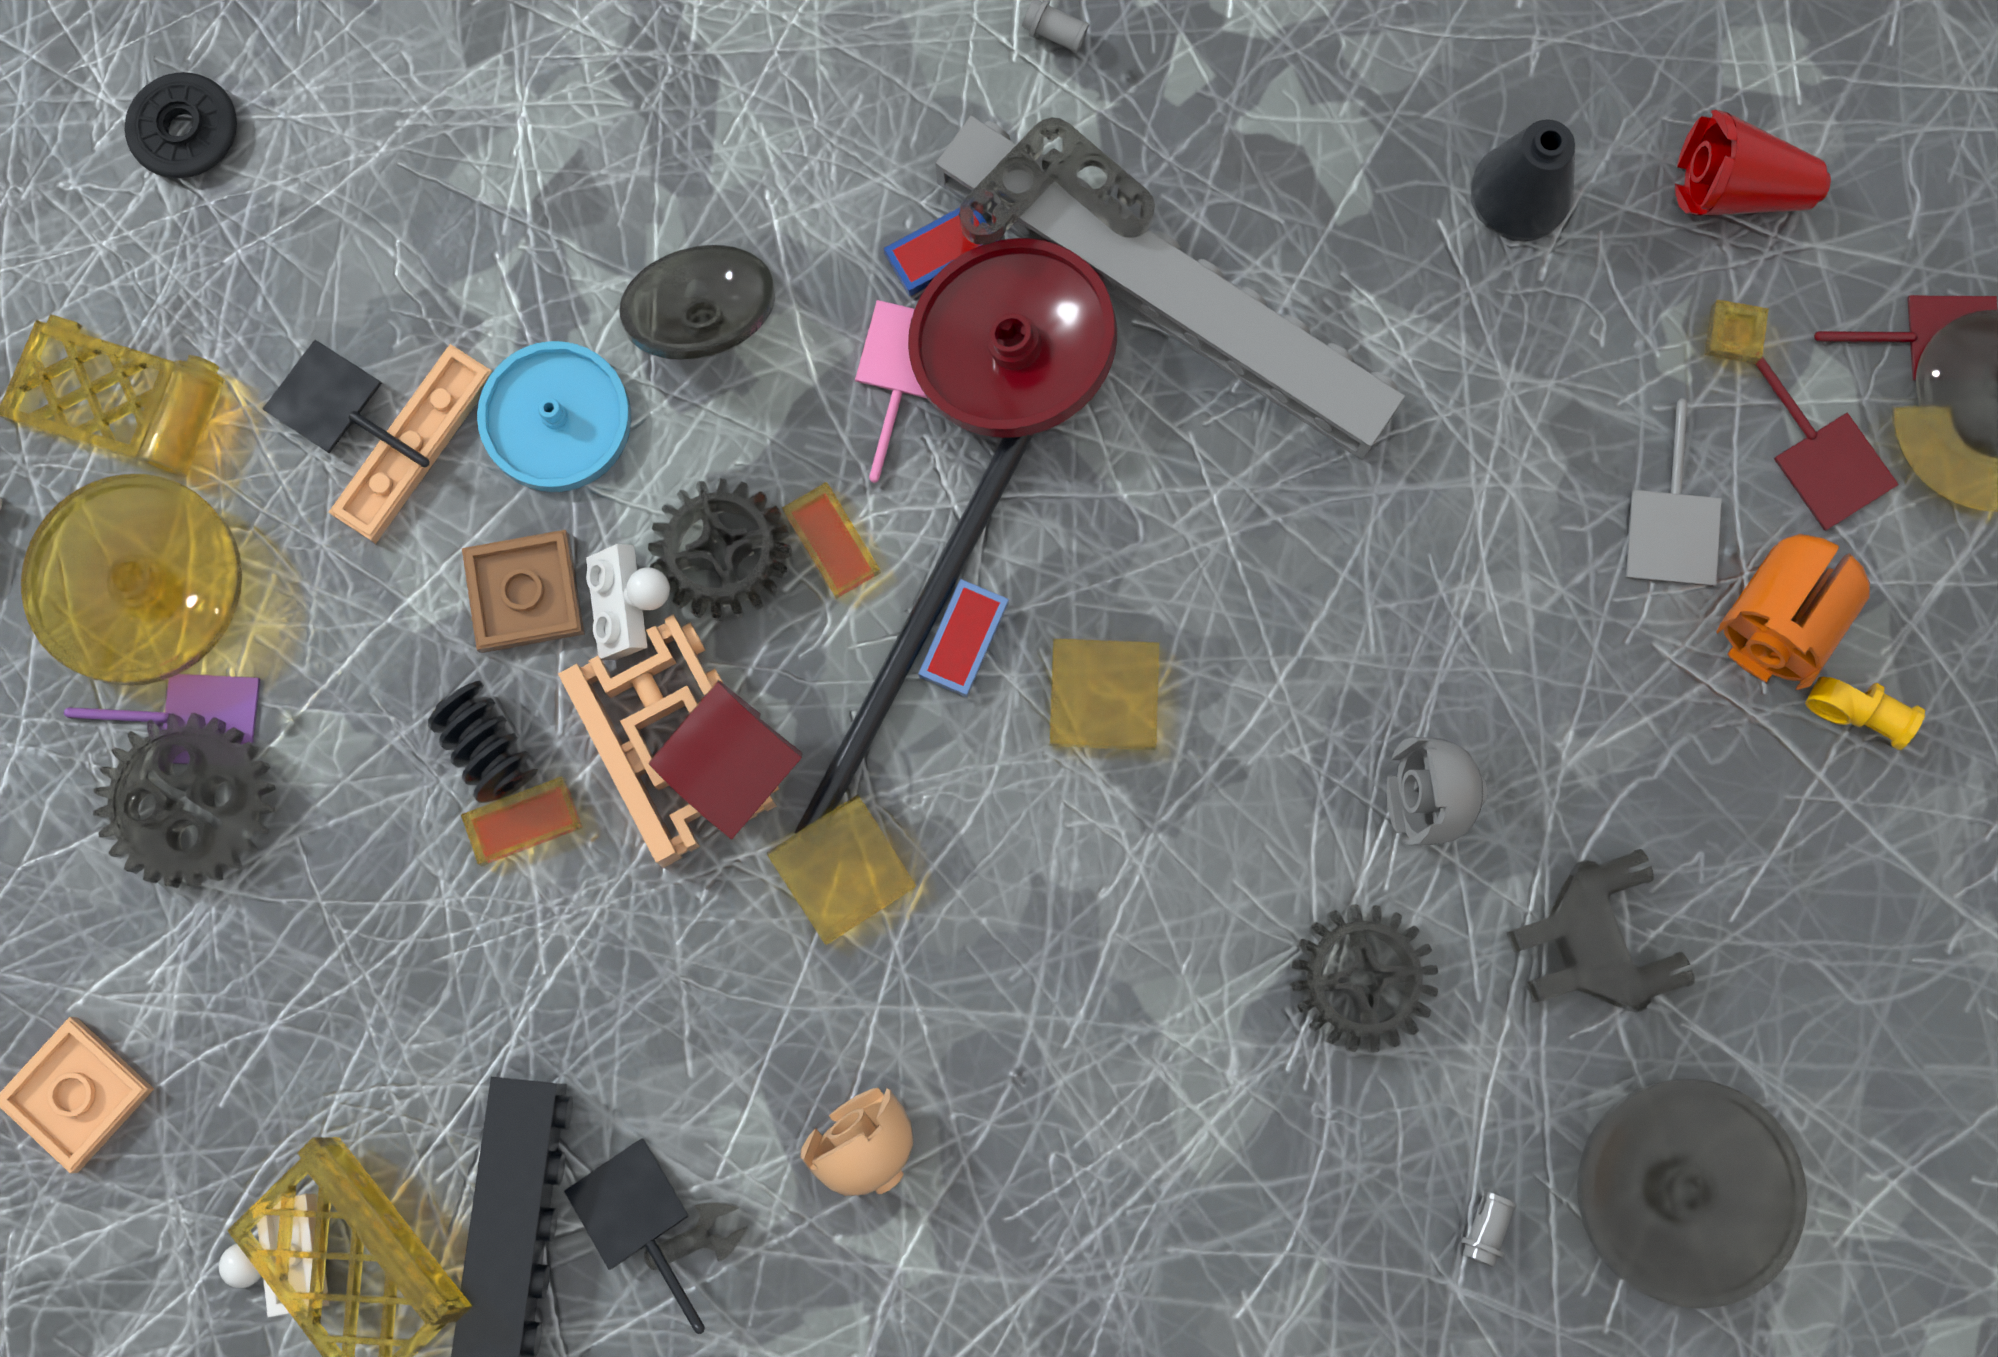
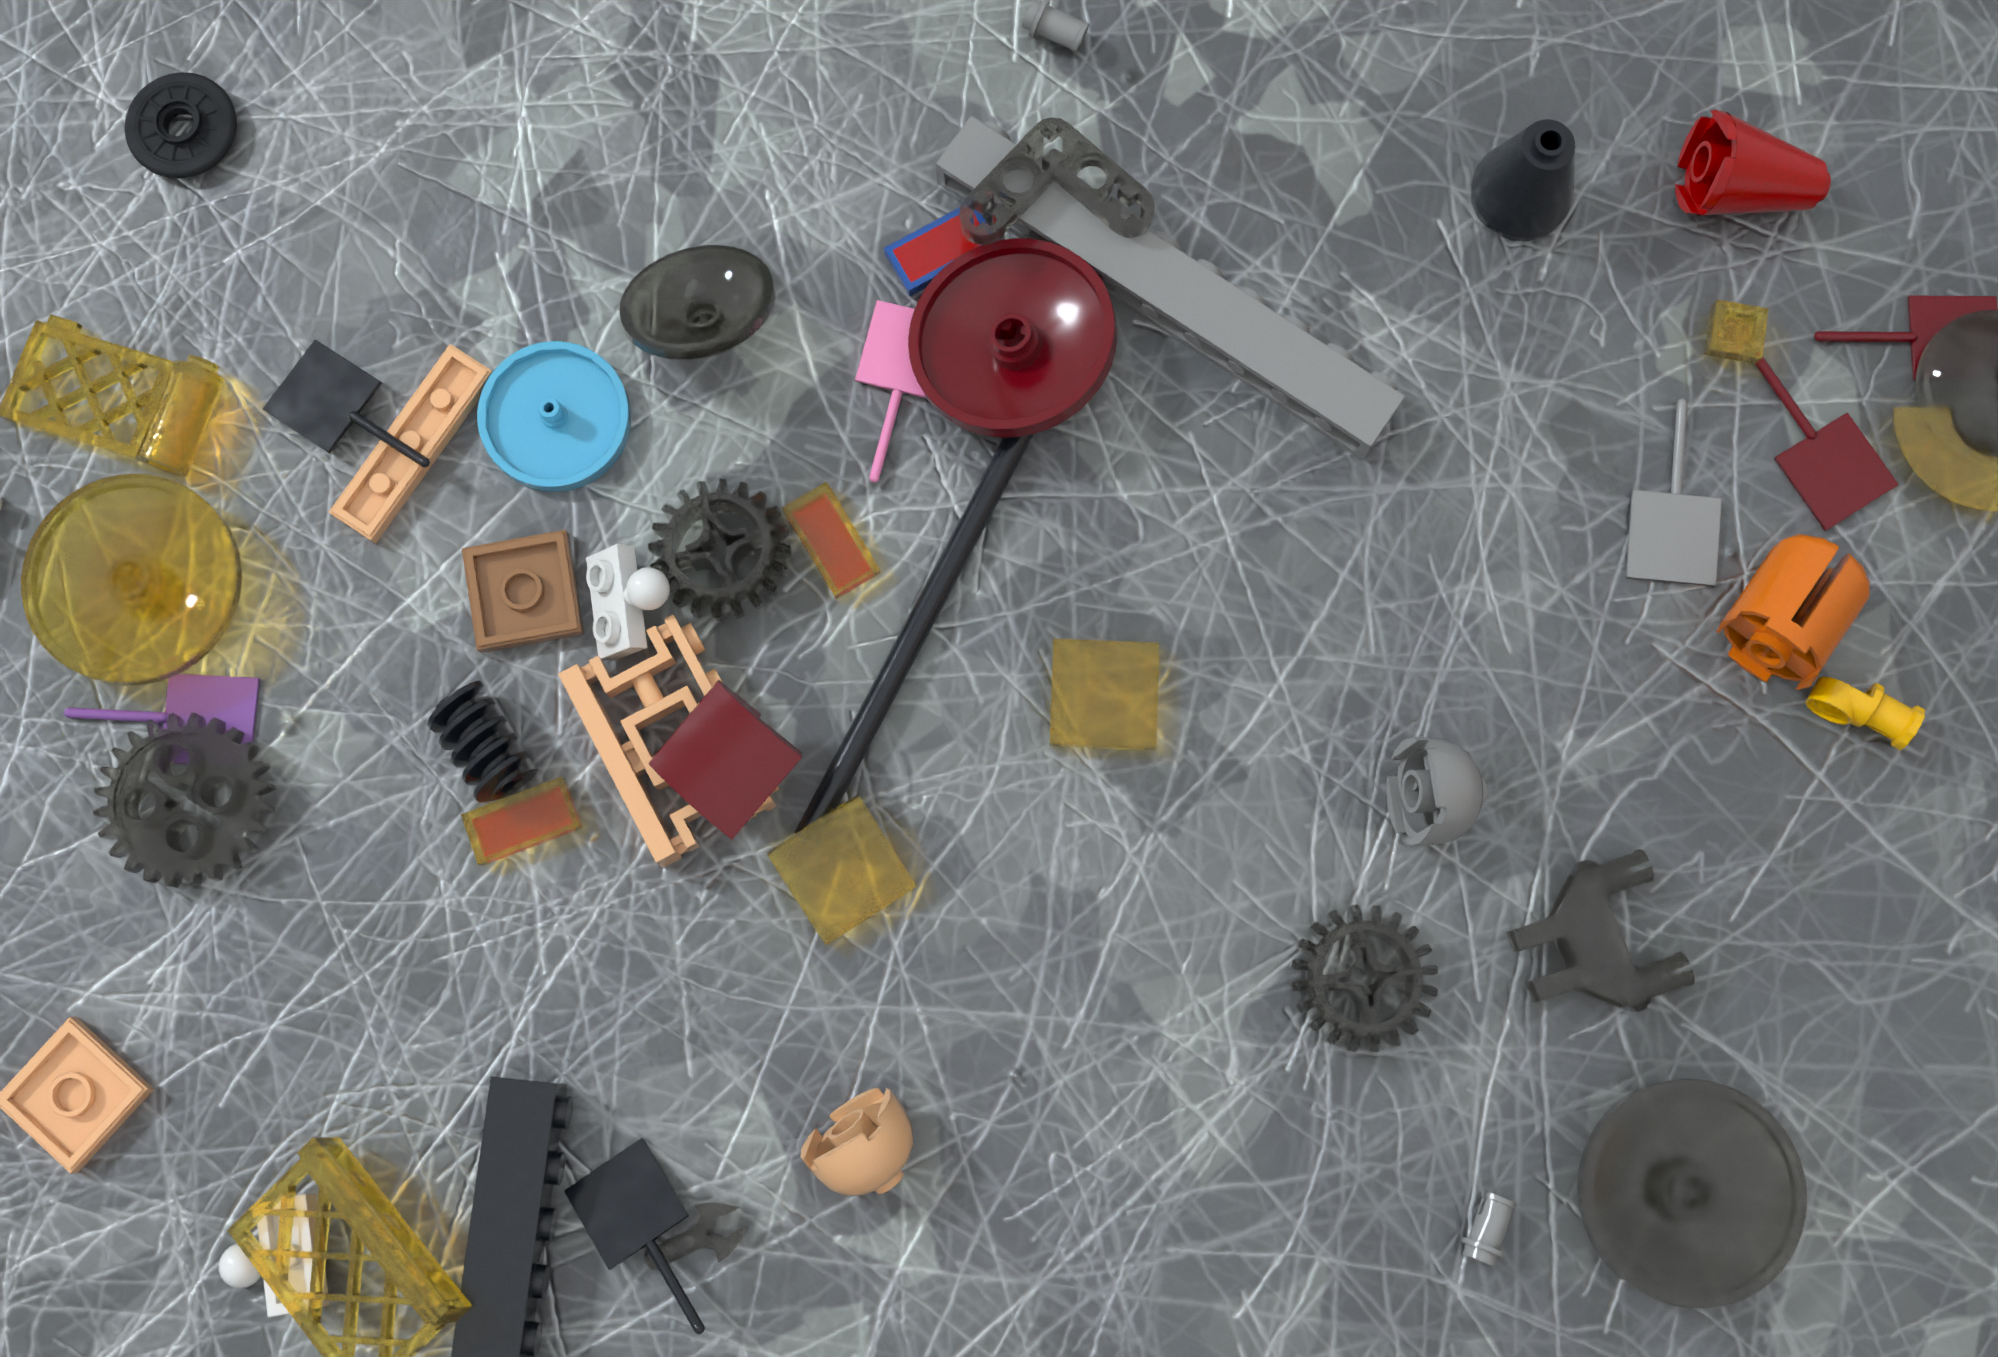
(963, 638): red tile -> none

